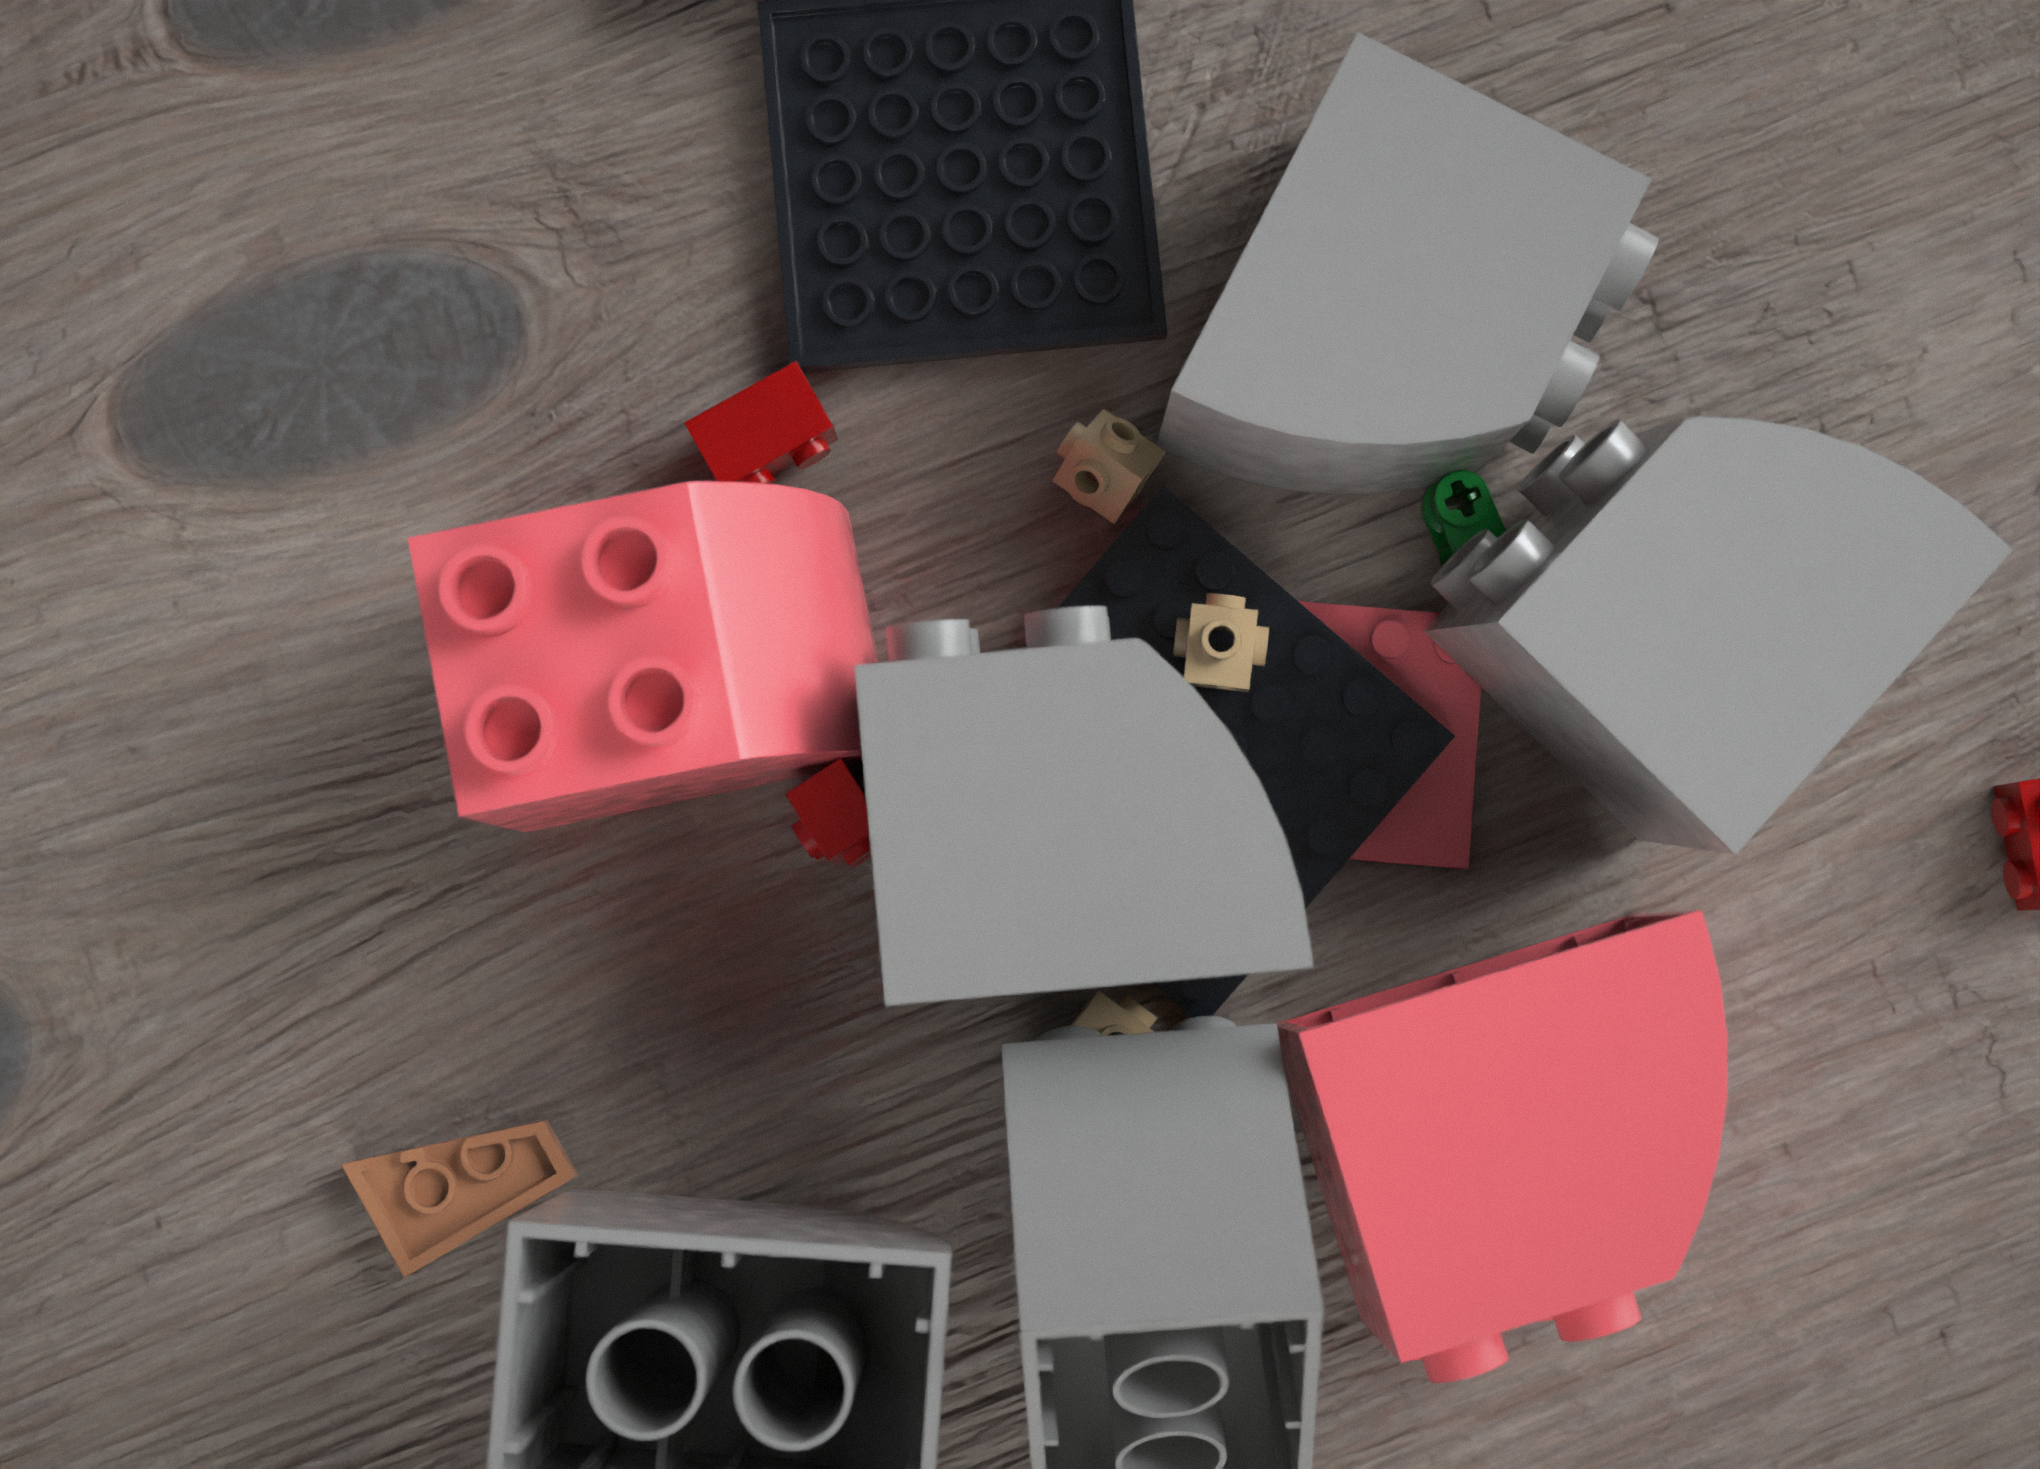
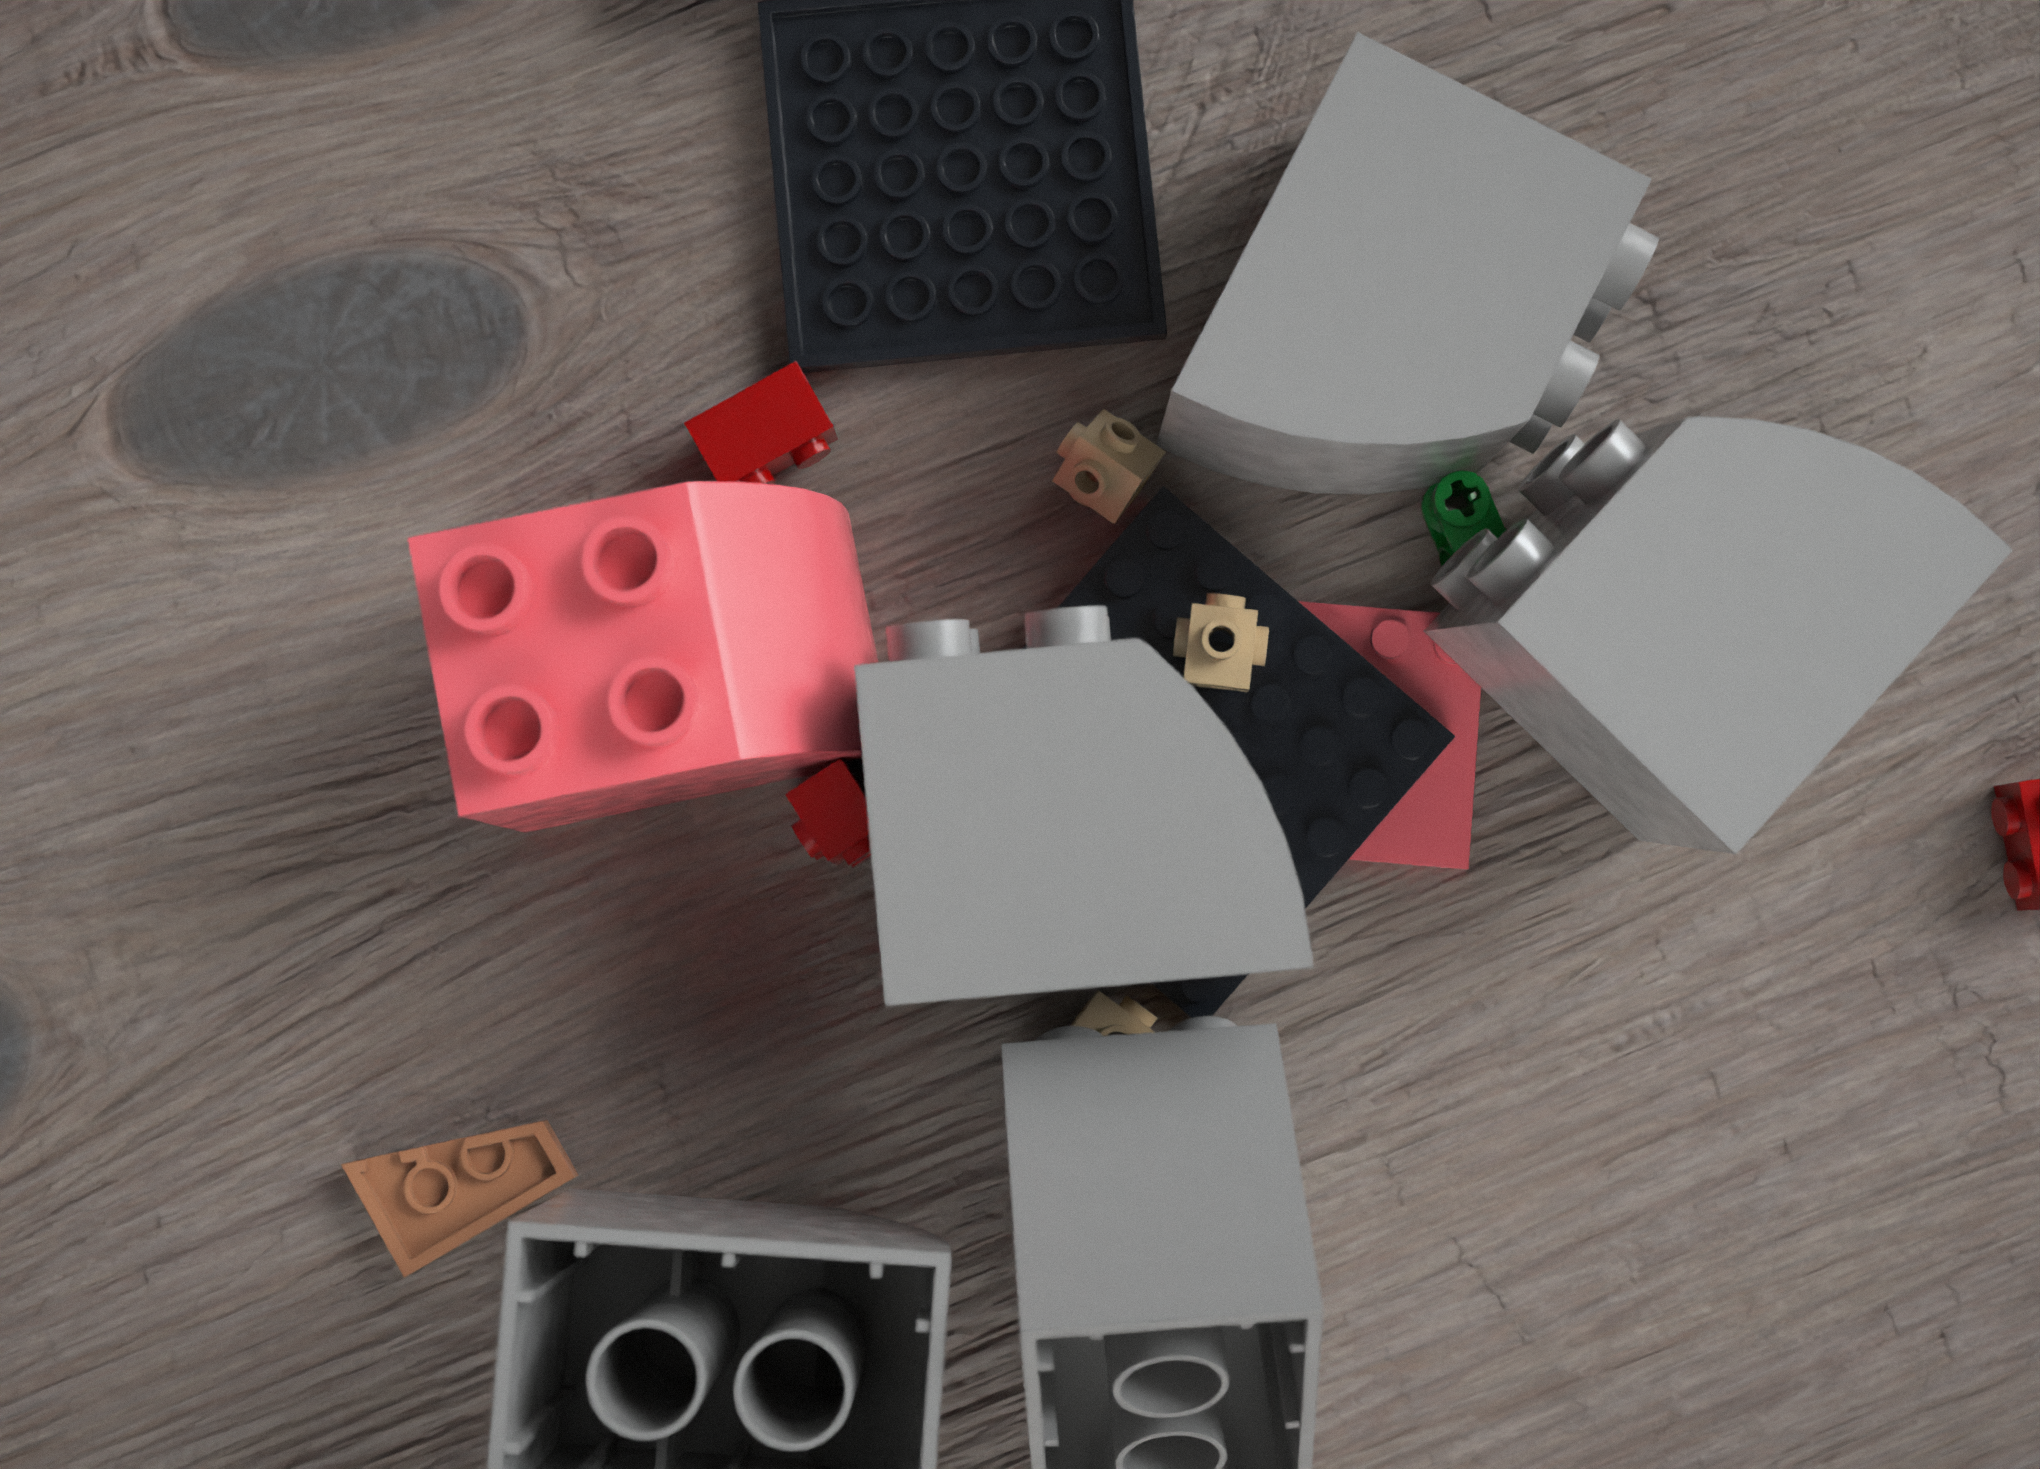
(1518, 1135): coral slope -> none

